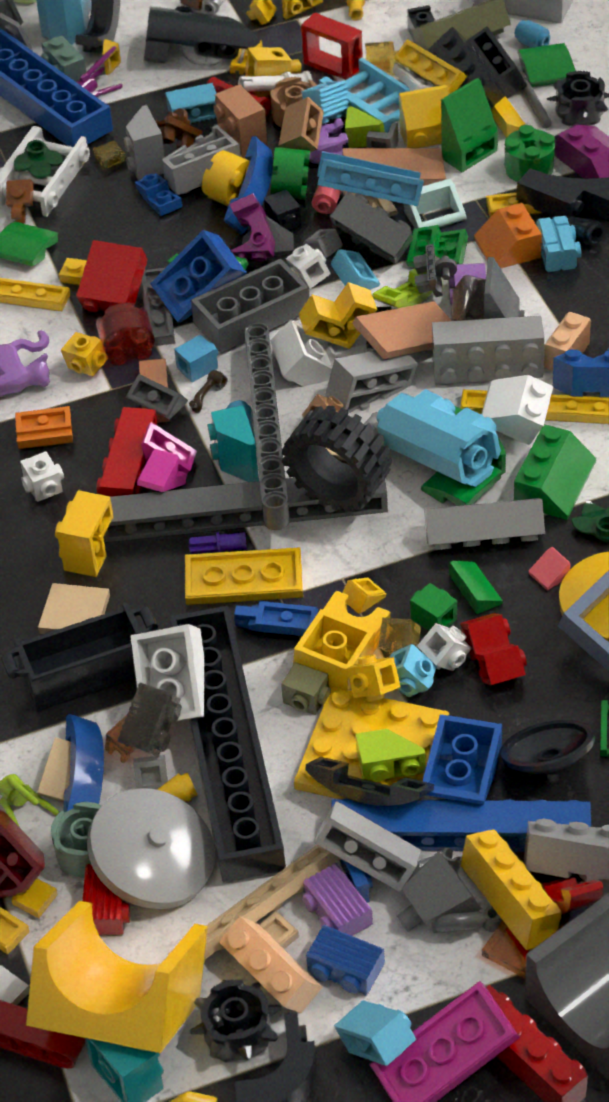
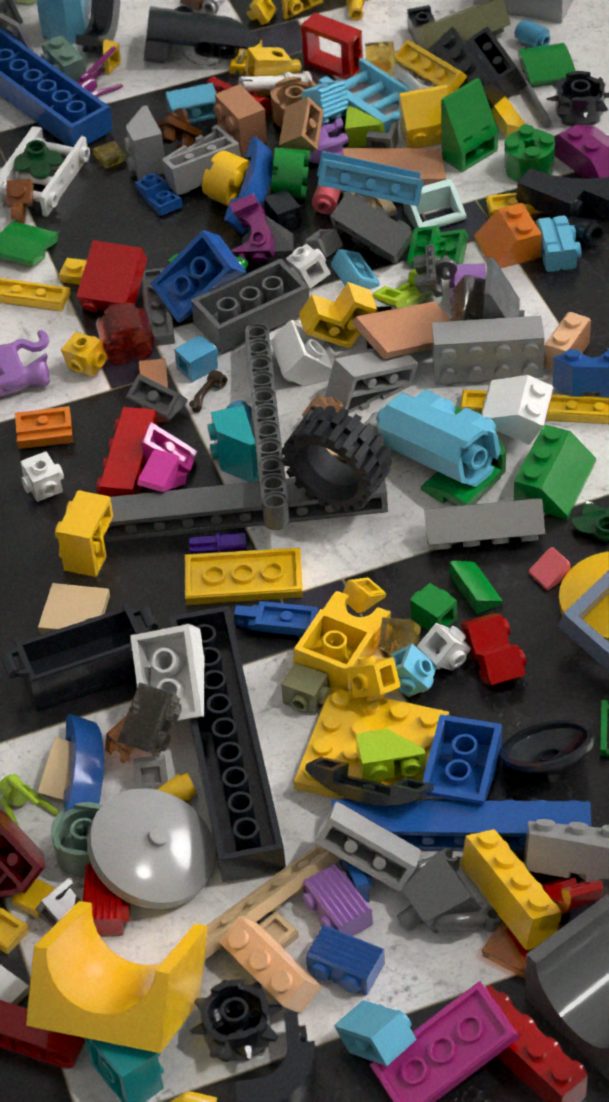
(58, 903): none -> panel

